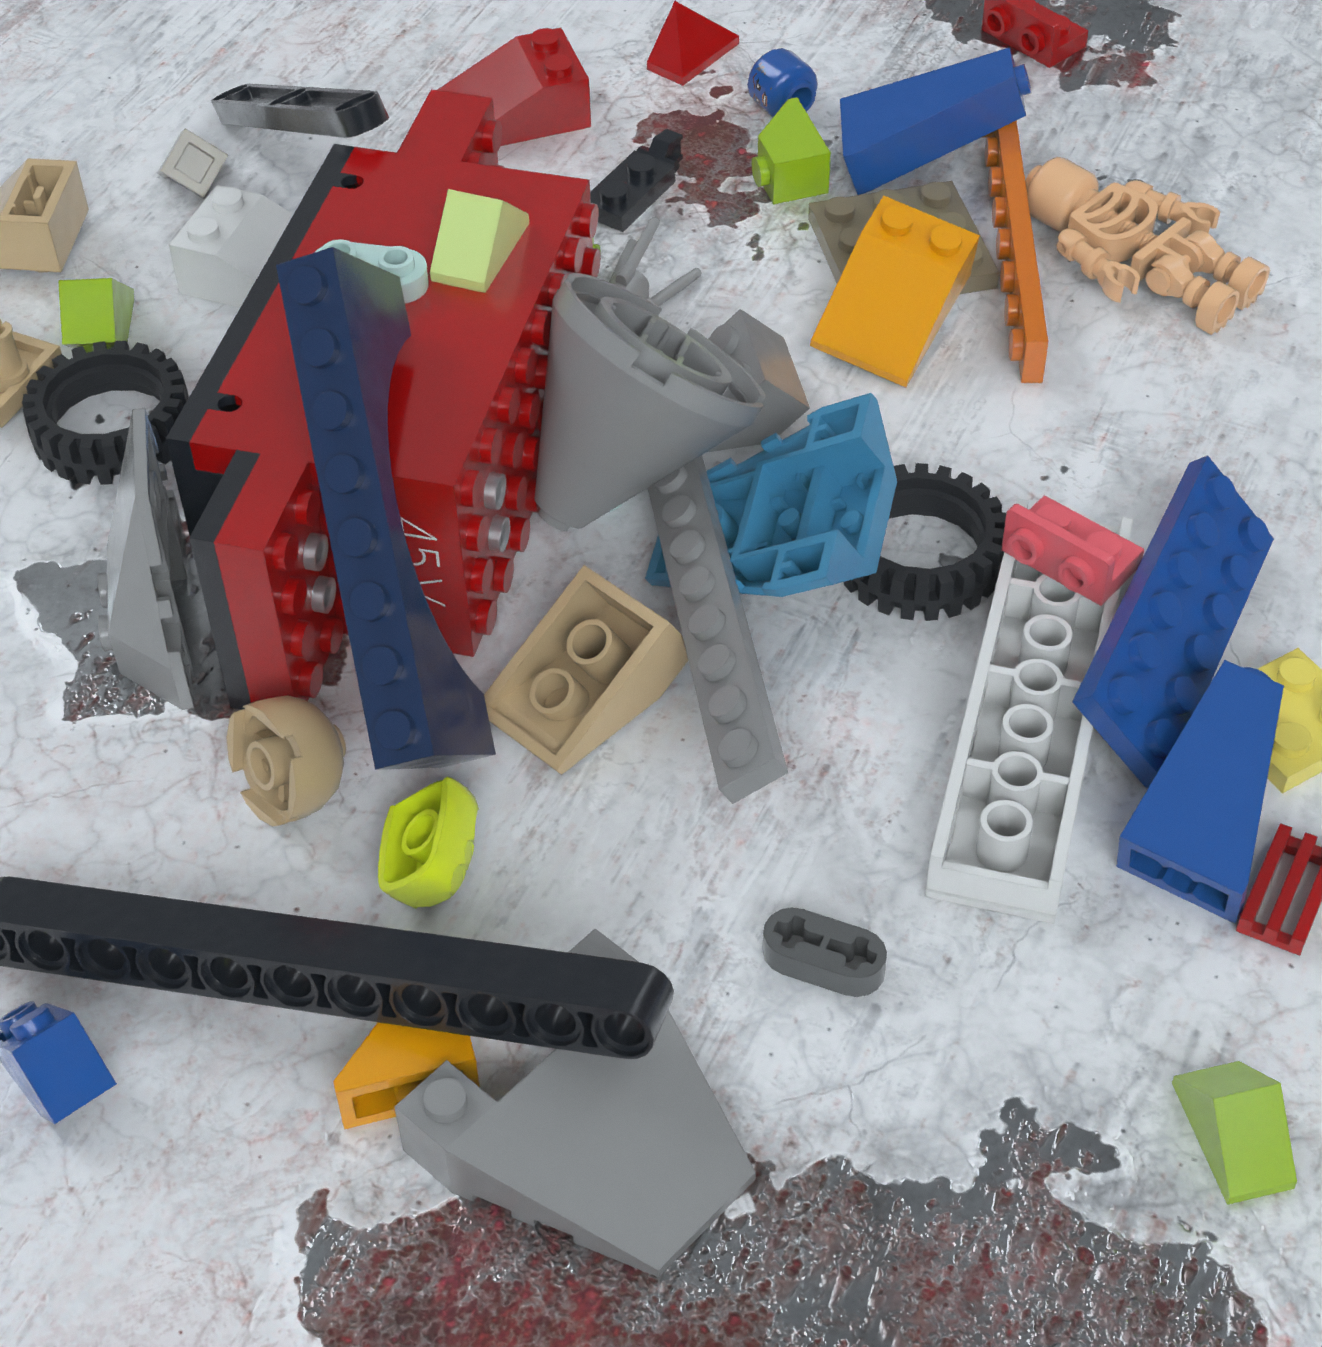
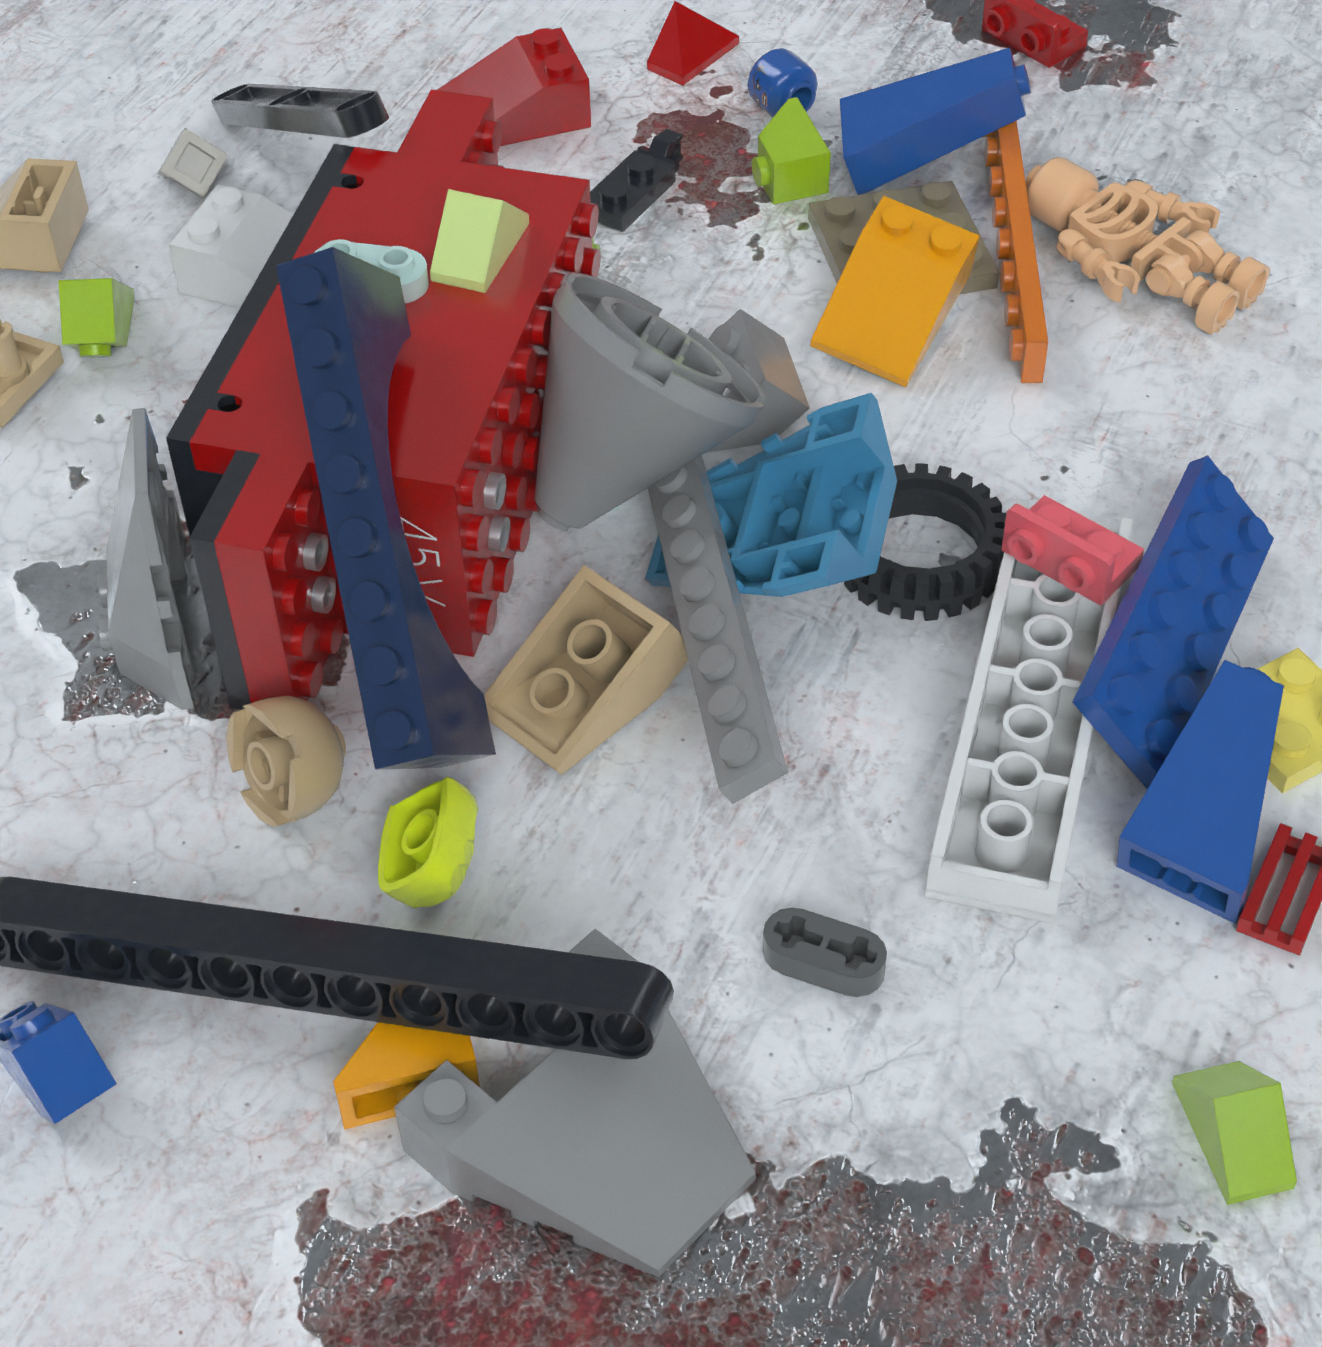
(91, 375): black tyre -> none
(629, 278): light grey plant -> none

